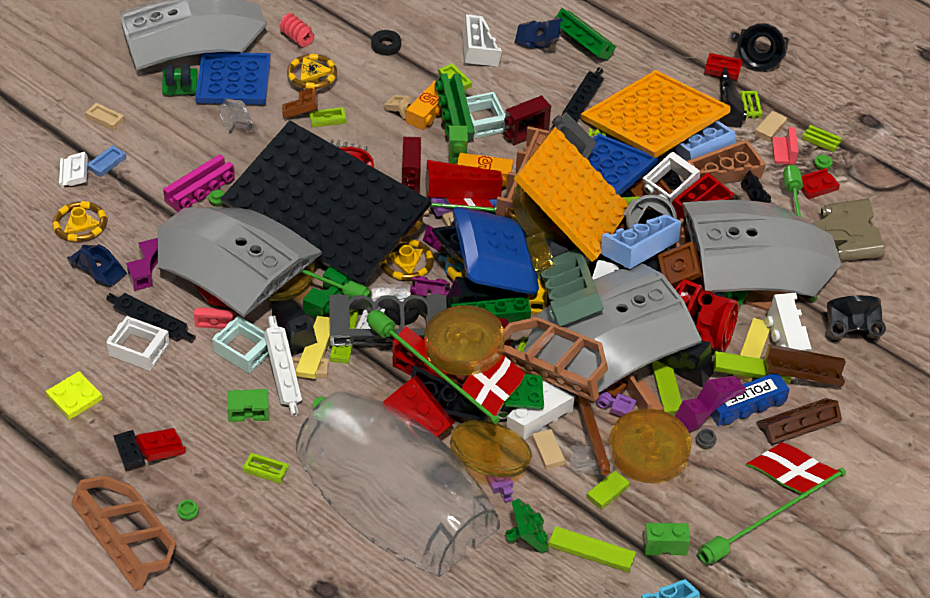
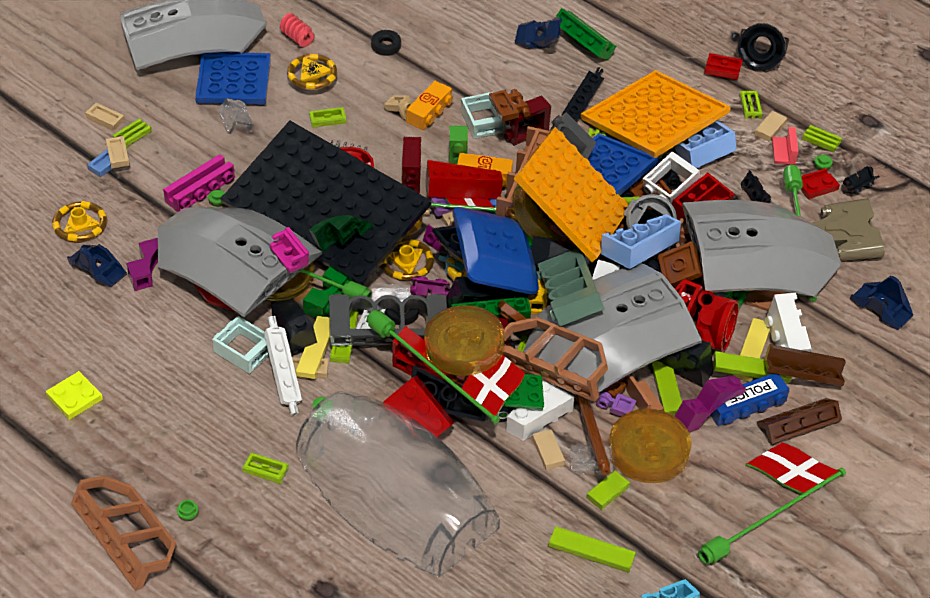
(73, 170): white plate -> none
(117, 152): none -> tan tile
(129, 326): white window -> none
(129, 450): black plate -> none
(130, 131): none -> lime tile
(146, 313): black plate -> none
(160, 444): red plate -> none
(179, 80): green plate -> none
(213, 317): coral panel -> none
(248, 404): bright green brick -> none
(289, 250): none -> dark pink hinge
(306, 103): dark orange plate -> none
(338, 230): none -> dark green slope
(452, 69): lime tile -> none
(453, 103): green brick -> none
(478, 43): white wedge -> none
(490, 449): clear yellow dish -> none
(501, 485): medium lavender plate -> none
(505, 107): none -> dark orange plate
(509, 312): none -> dark orange plate
(528, 526): green plate -> none
(540, 251): clear yellow brick -> none
(666, 538): bright green brick -> none
(706, 438): dark grey plate -> none
(730, 162): nougat wedge -> none
(731, 97): black wedge -> none
(855, 317): black piece -> none
(865, 179): none -> black hinge
(891, 291): none -> dark blue piece

